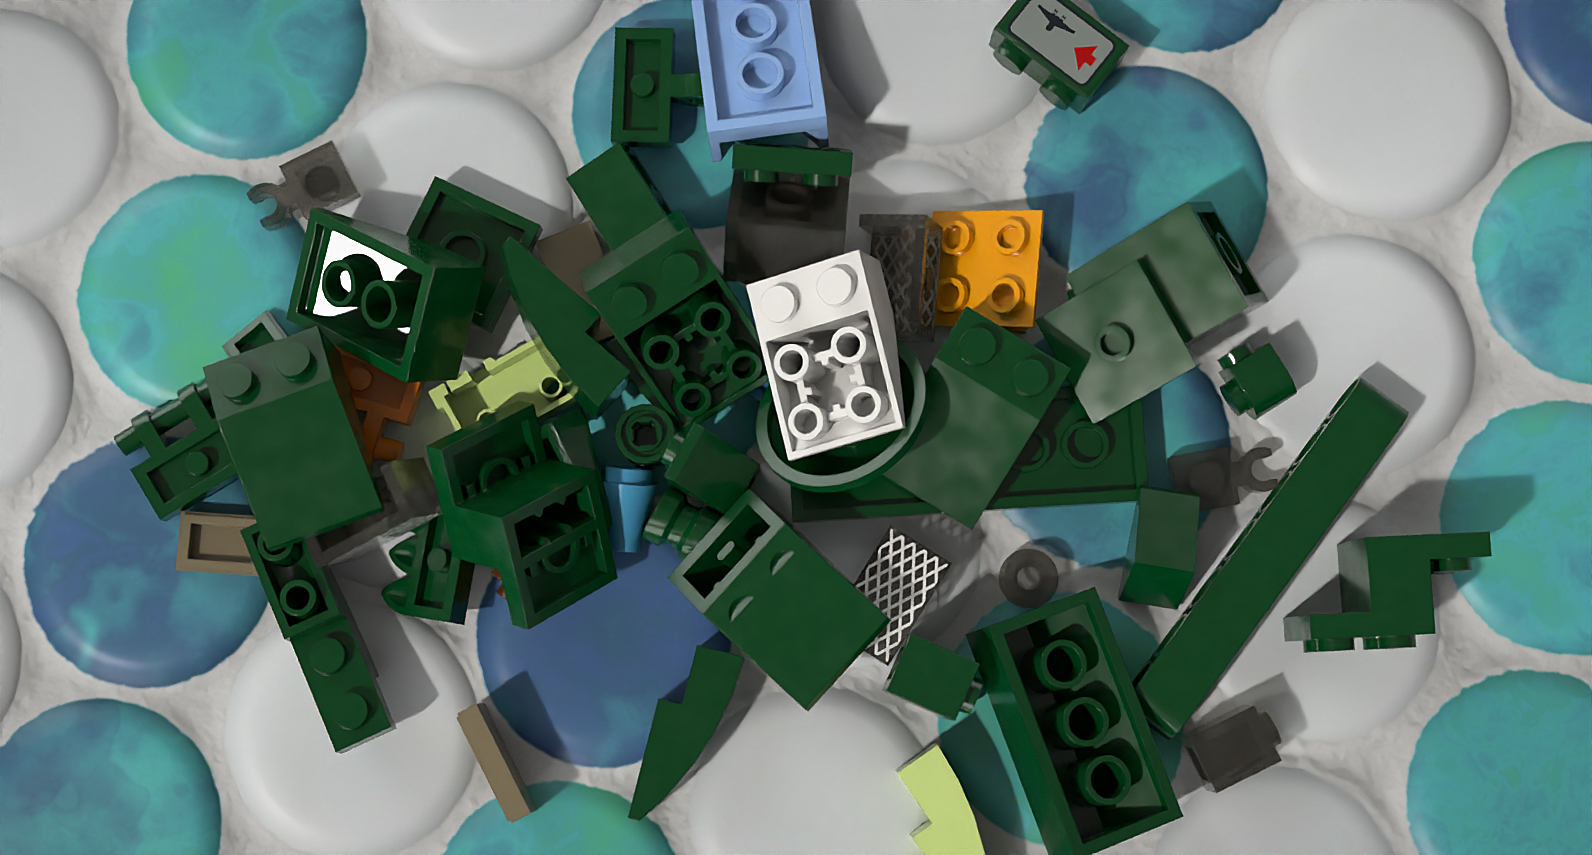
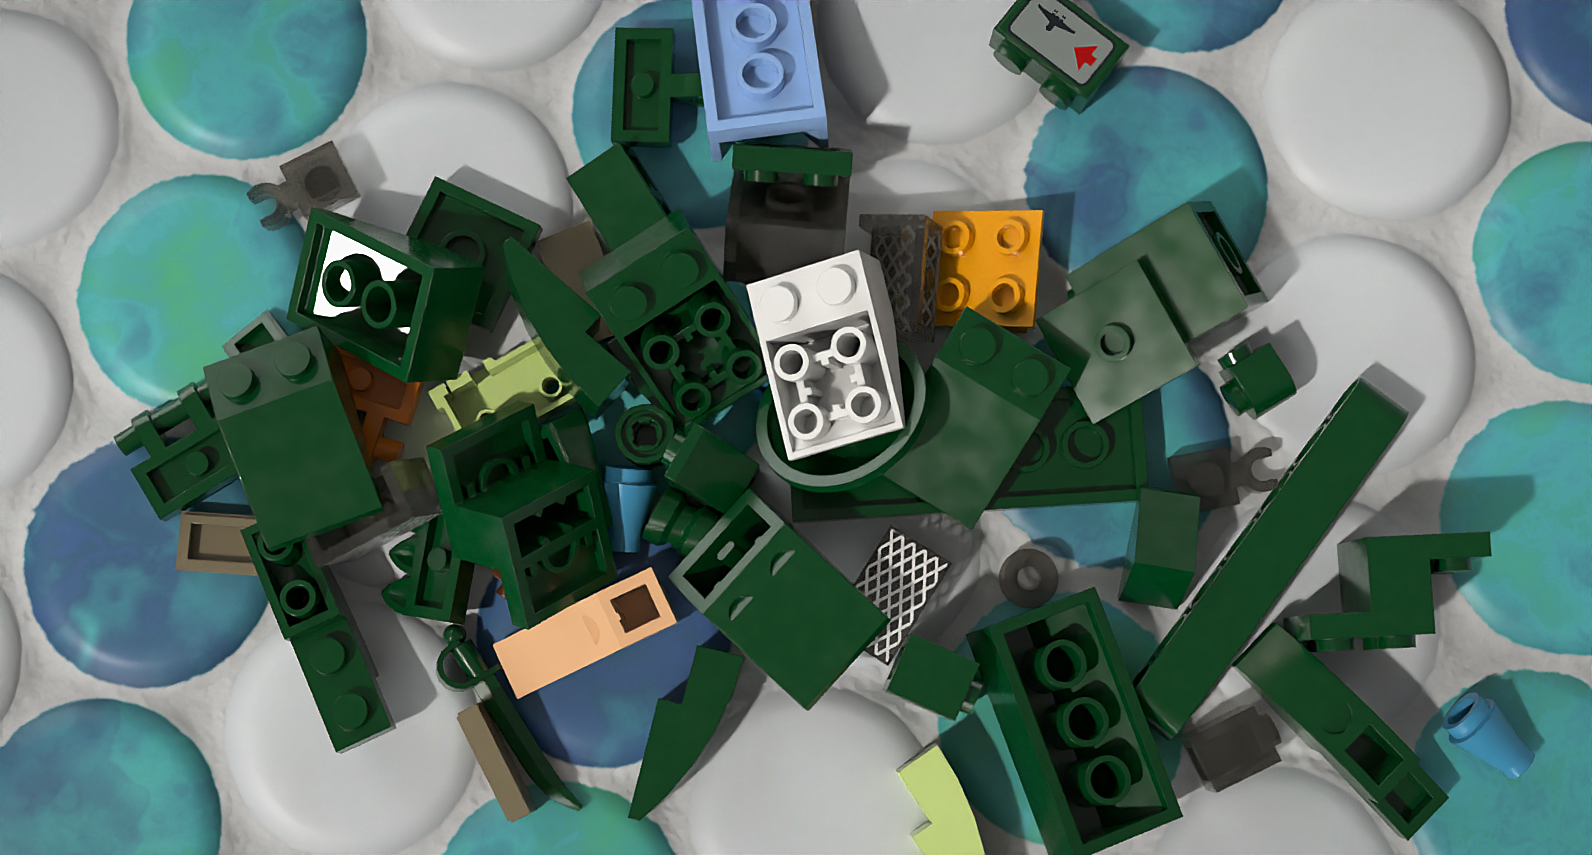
(502, 712): none -> dark green sword
(586, 632): none -> light nougat slope
(1341, 730): none -> dark green slope
(1485, 732): none -> dark azure cone

